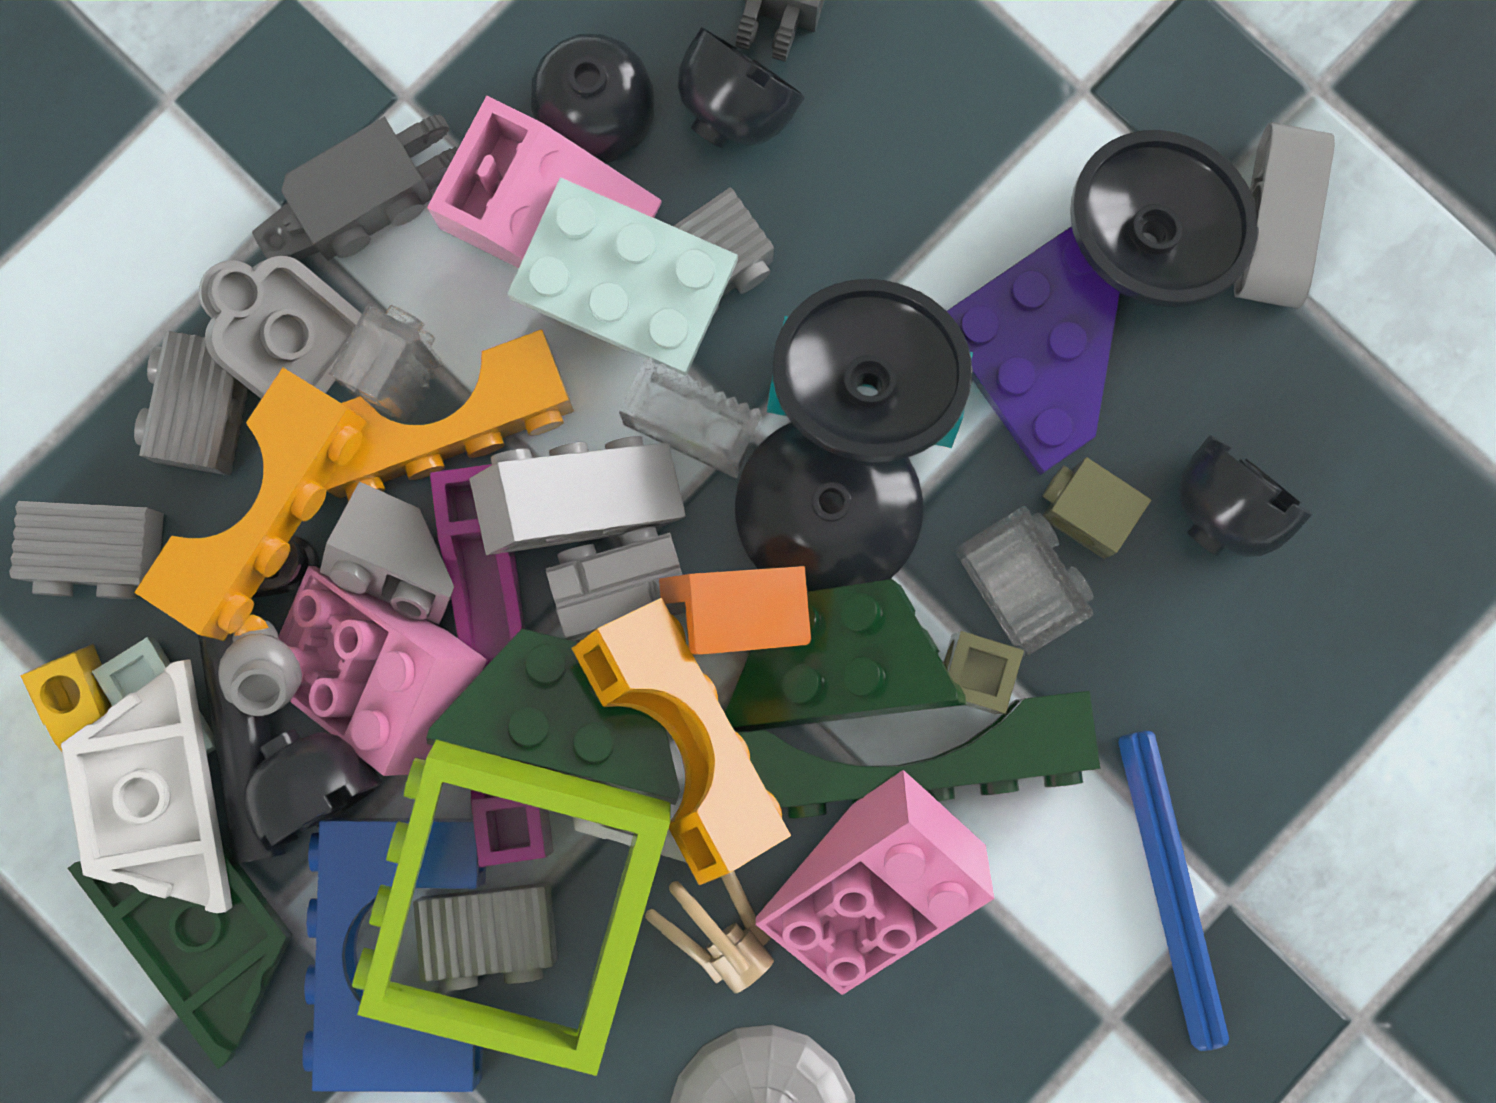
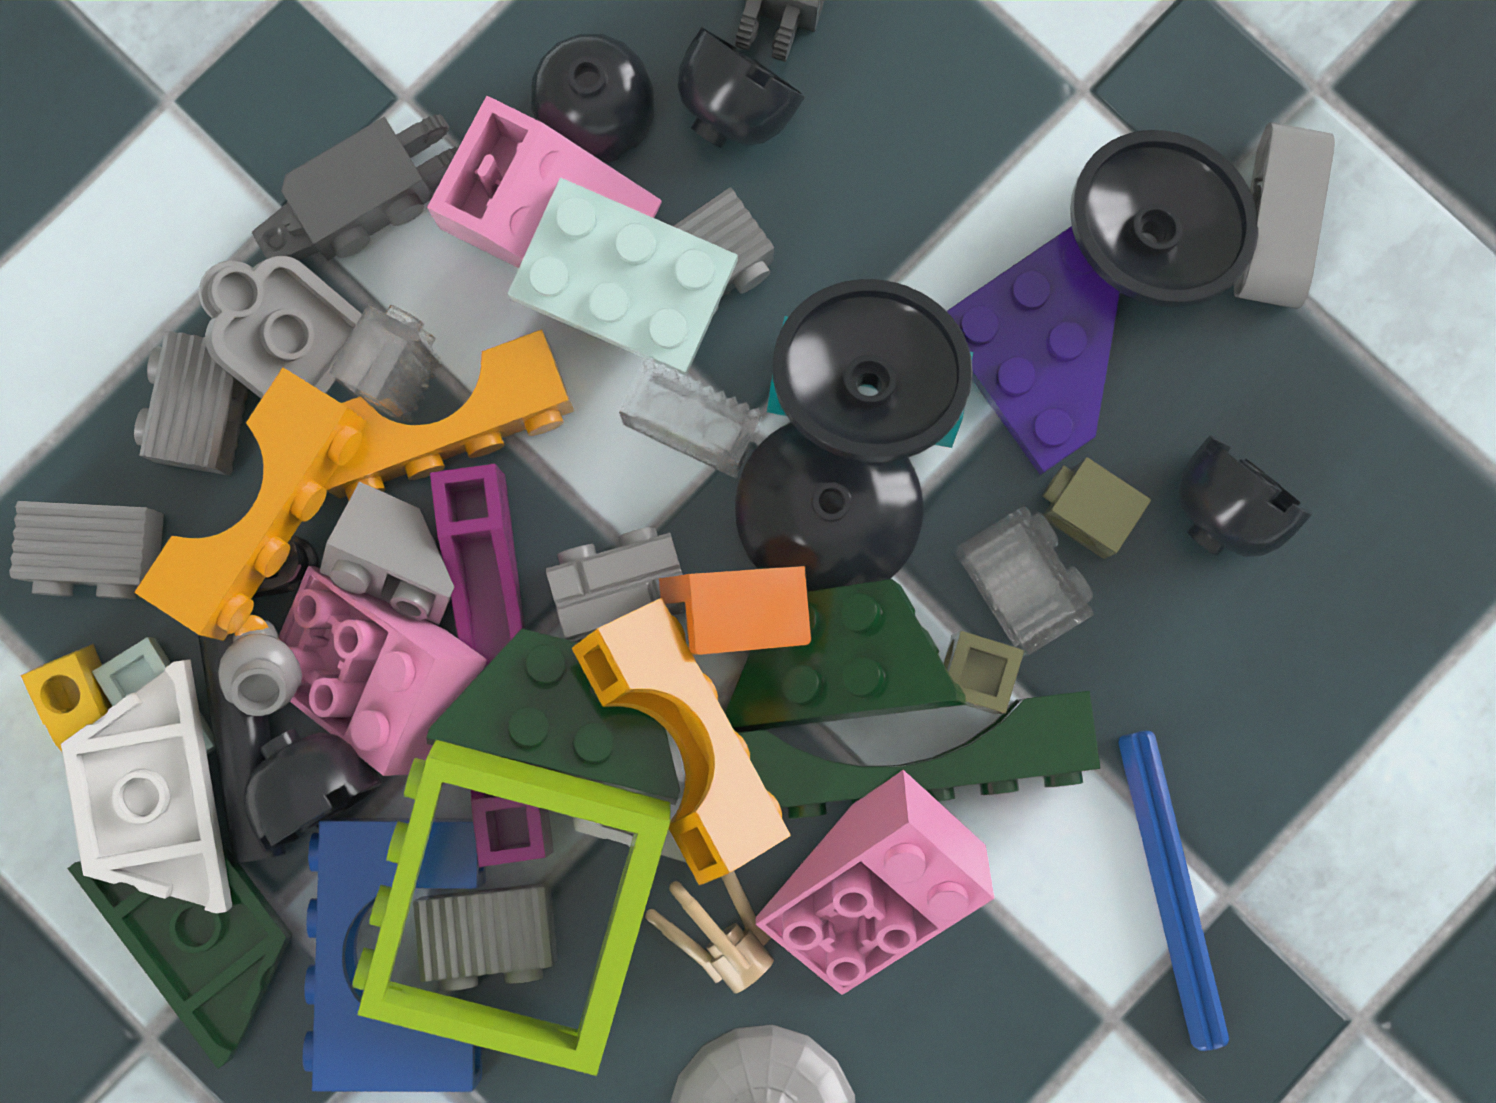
(575, 494): brick -> none

